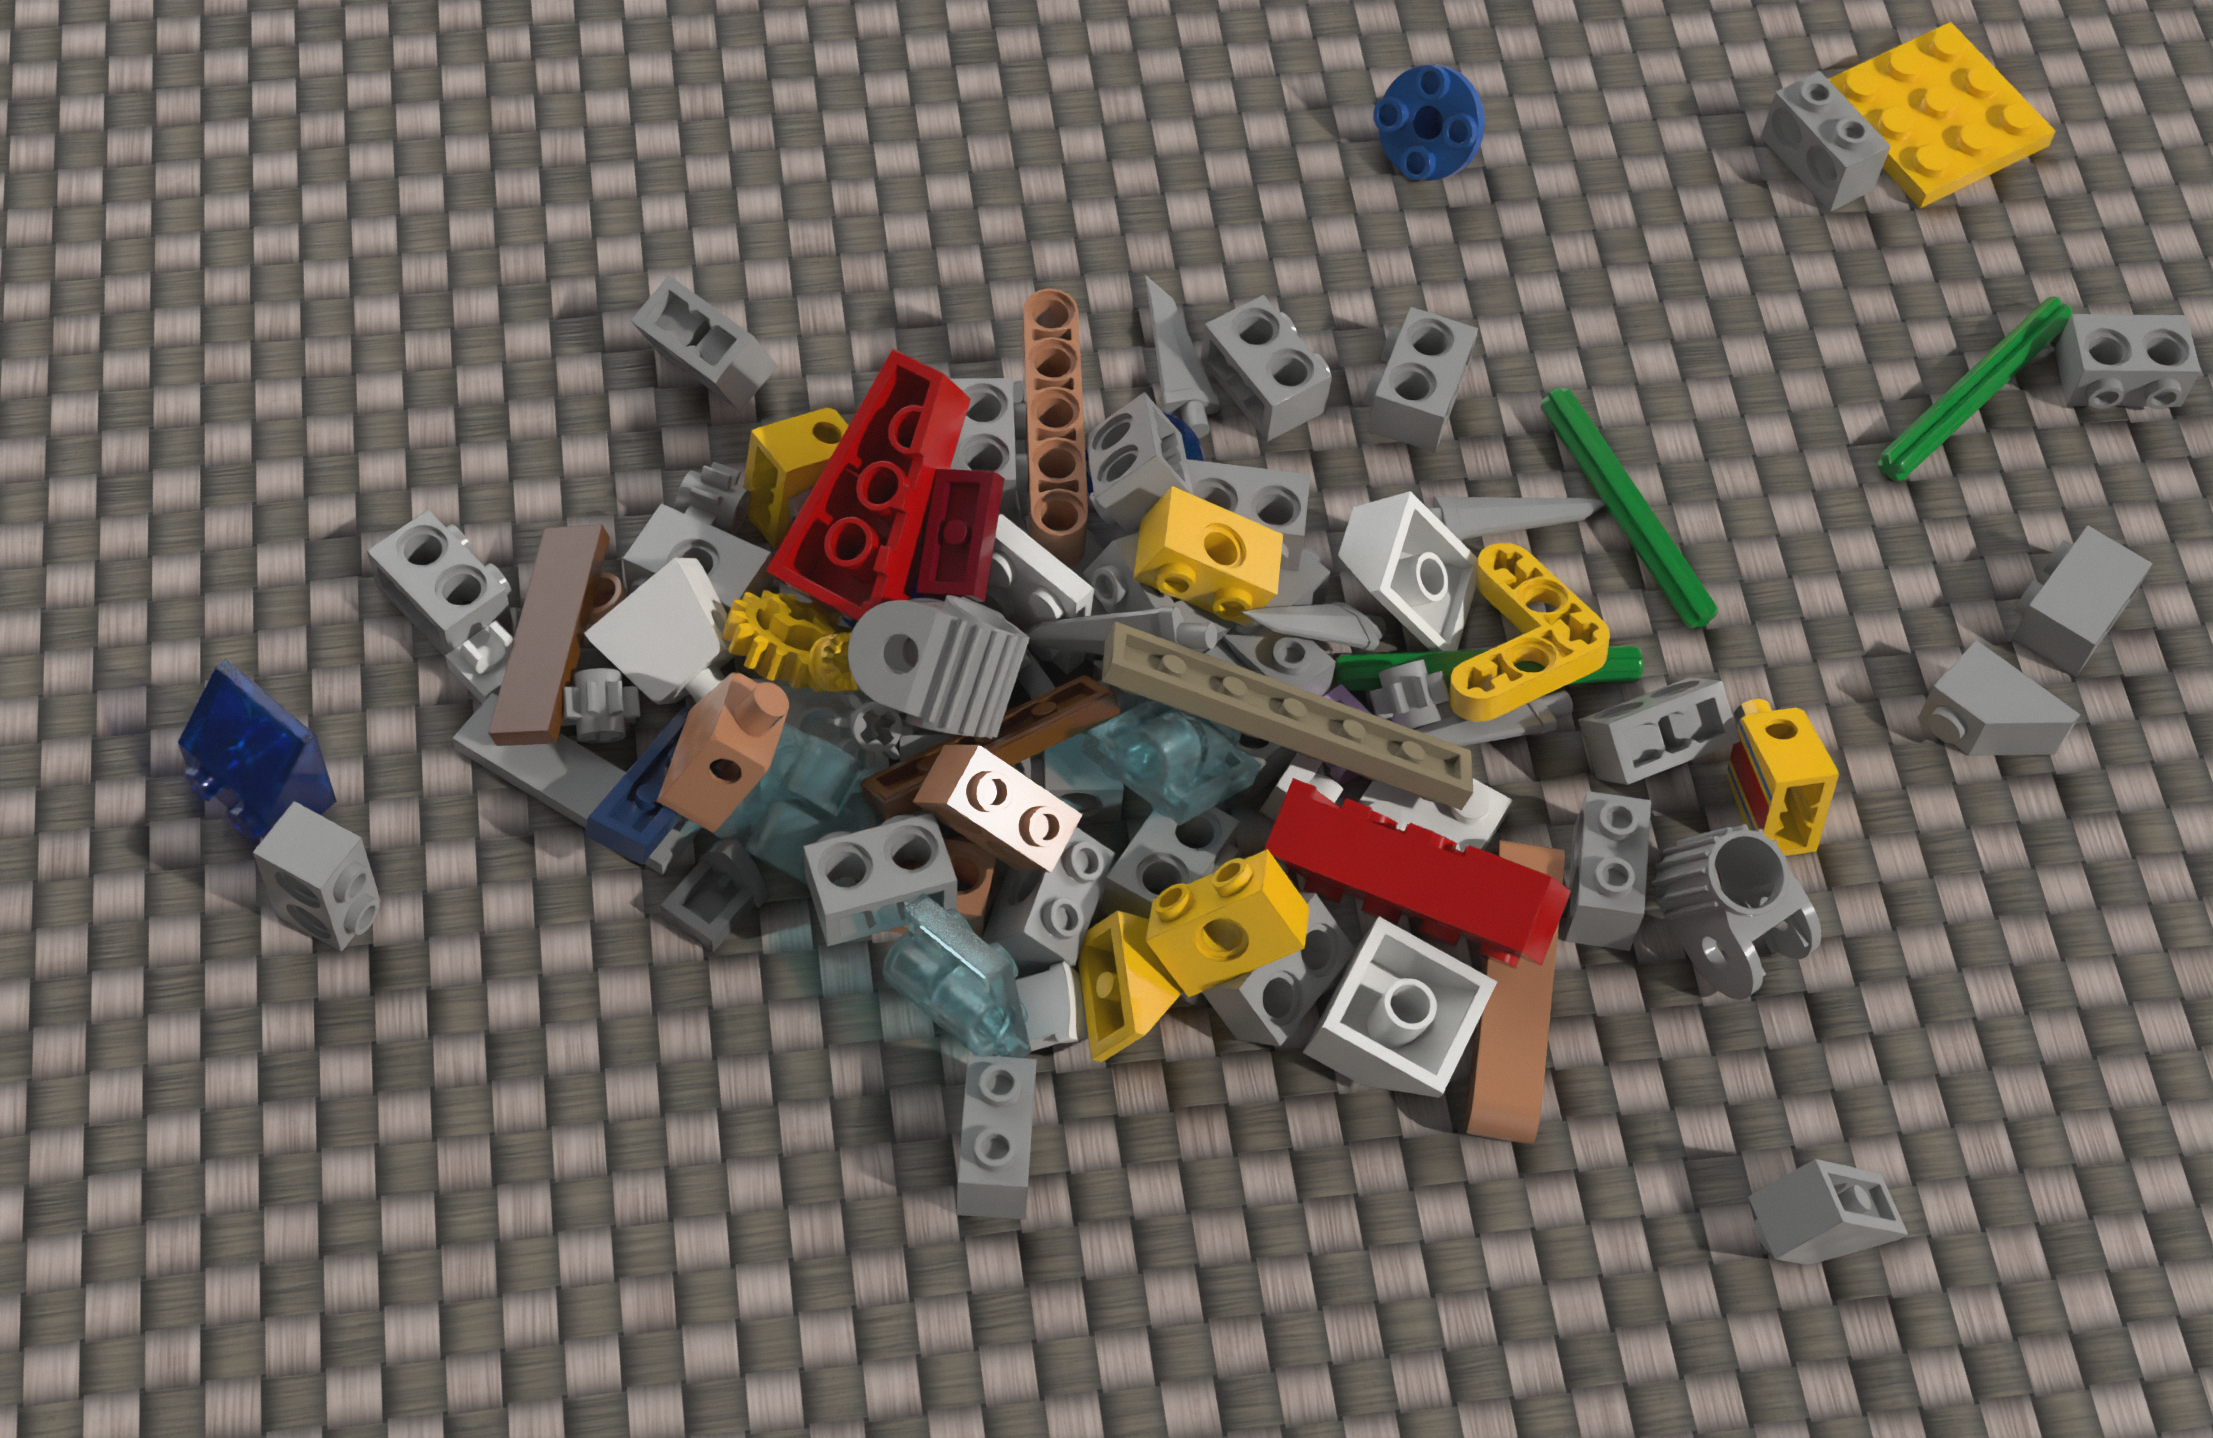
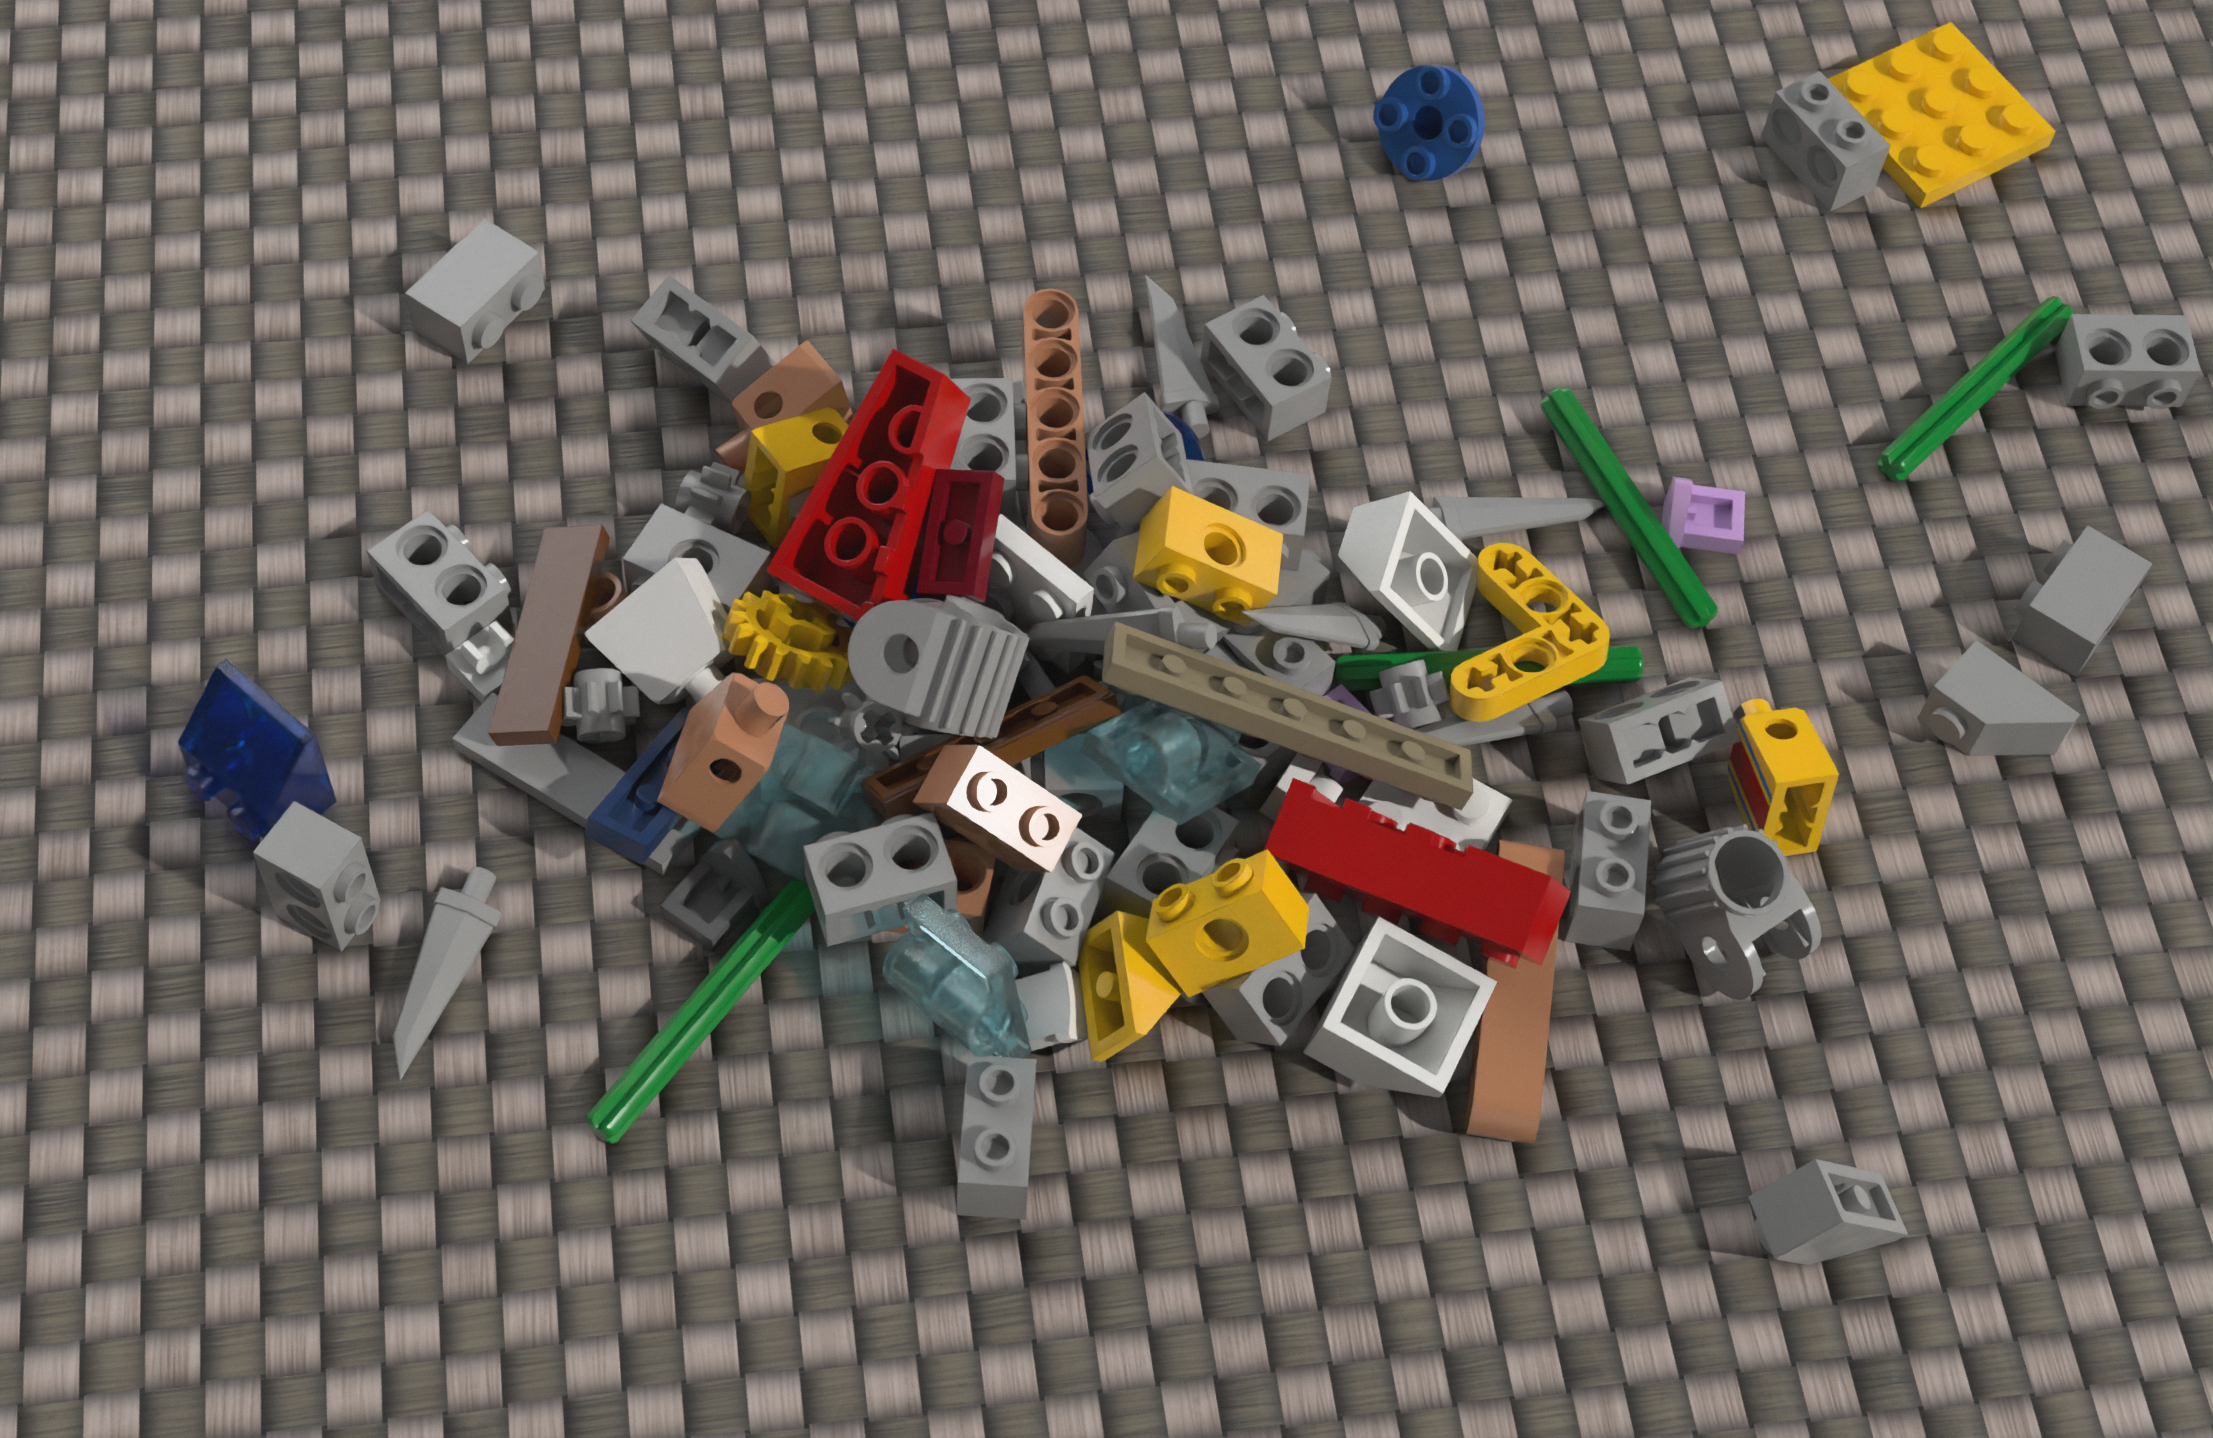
(449, 948): none -> light grey bar
(476, 291): none -> light grey brick
(701, 1013): none -> green axle
(789, 389): none -> nougat torso
(824, 672): yellow bush -> none
(1421, 378): light grey brick -> none
(1704, 517): none -> lavender tile

